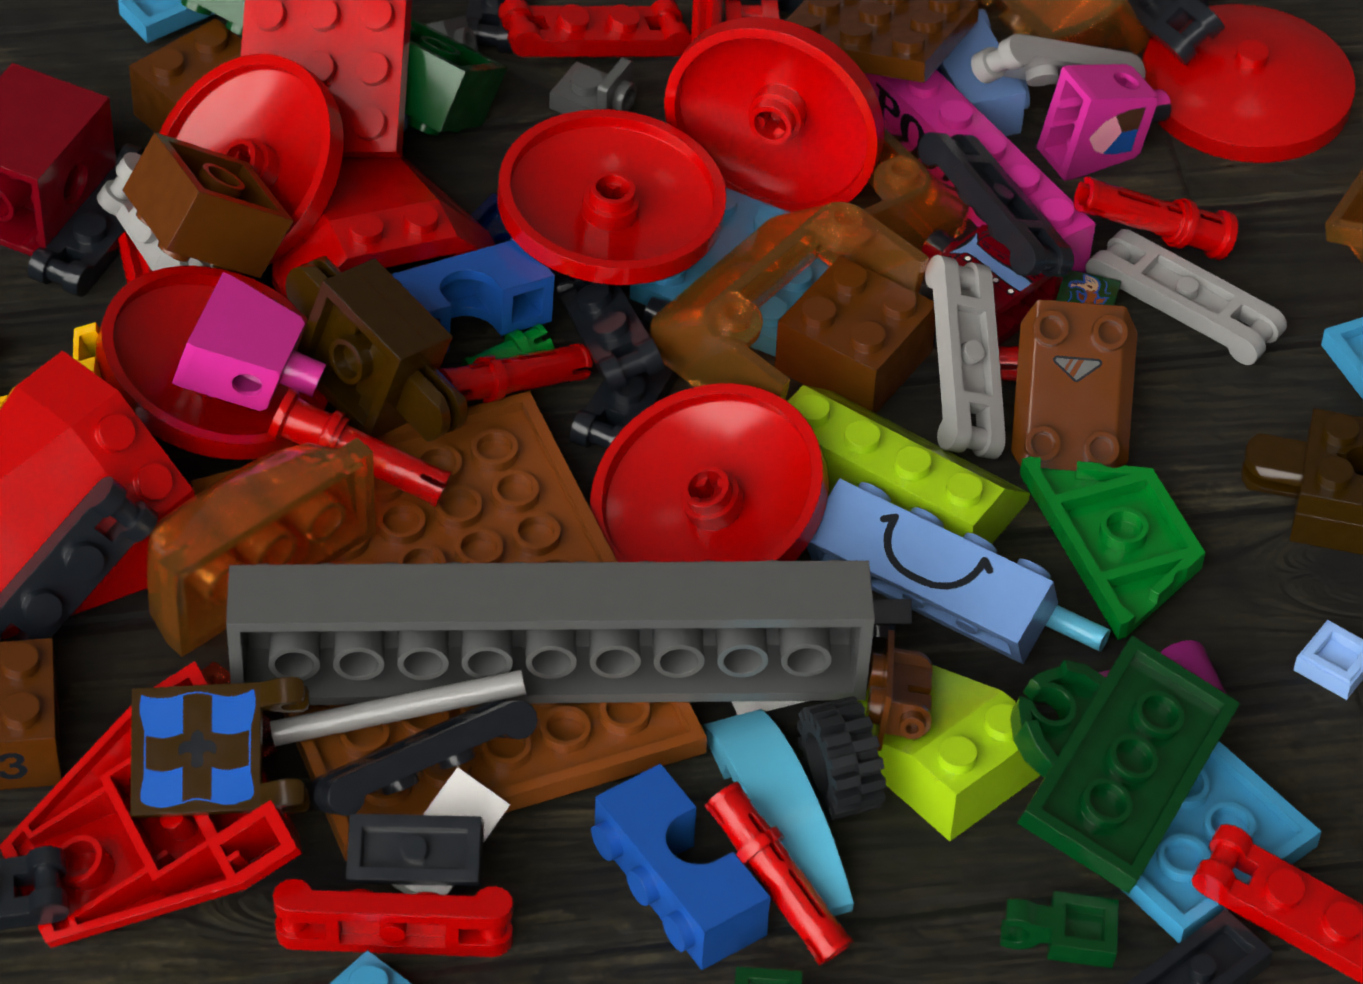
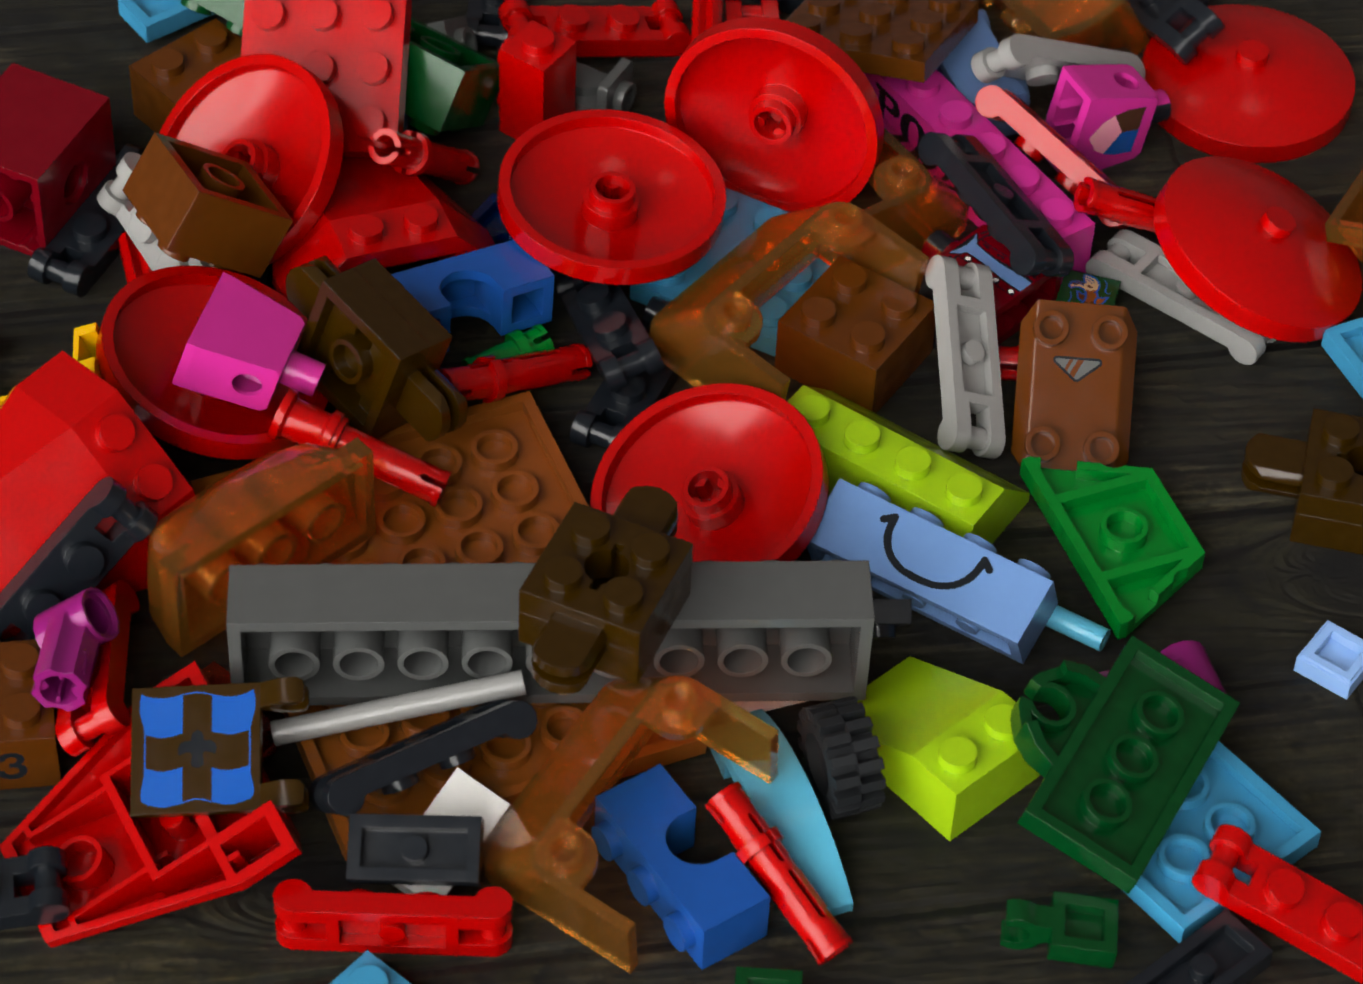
(70, 647): none -> magenta piece
(105, 700): none -> red plate
(415, 155): none -> red pin
(535, 78): none -> red brick
(540, 842): none -> clear orange windscreen
(605, 591): none -> dark brown brick
(899, 692): reddish brown hinge -> none
(1040, 140): none -> plate
(1256, 249): none -> red dish

